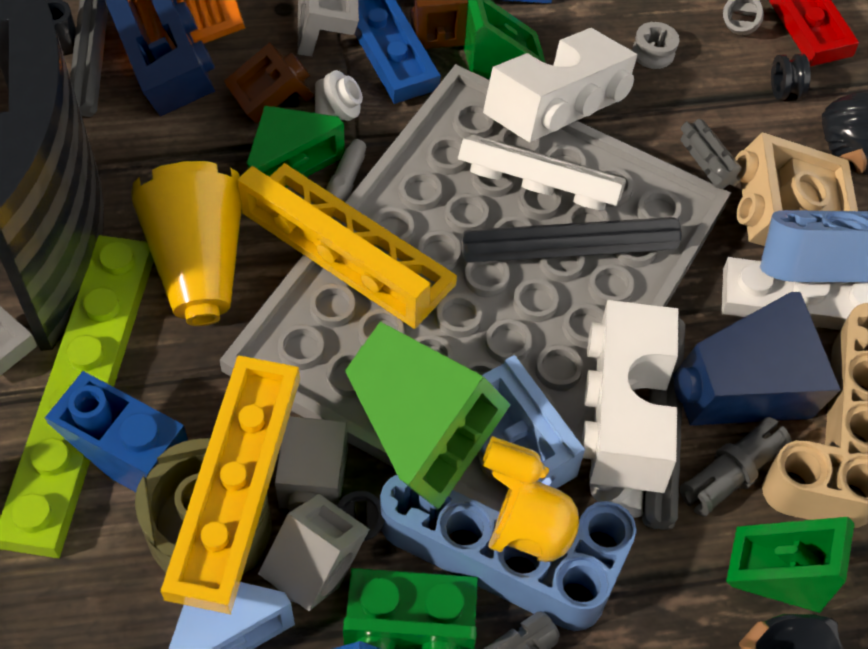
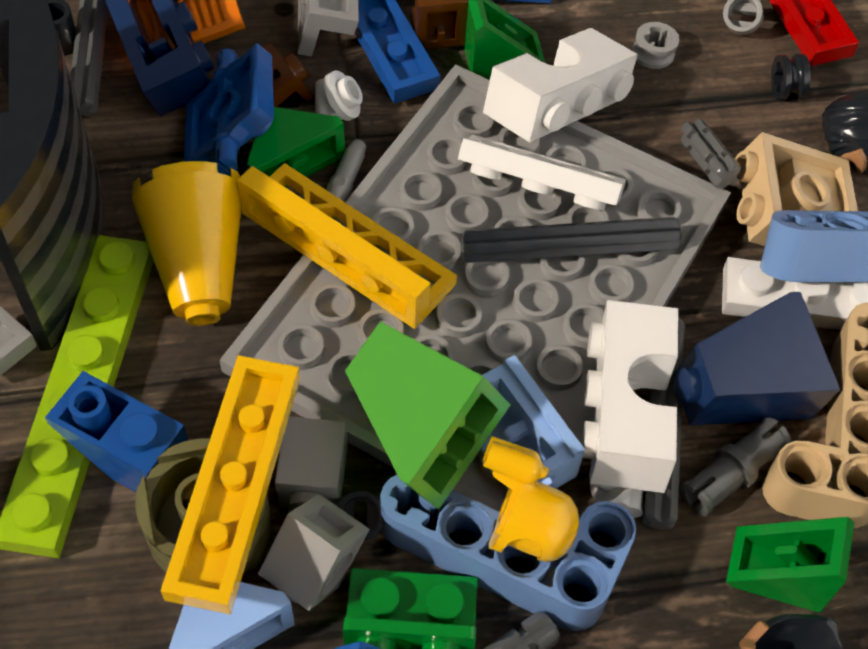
(230, 108): none -> blue plate

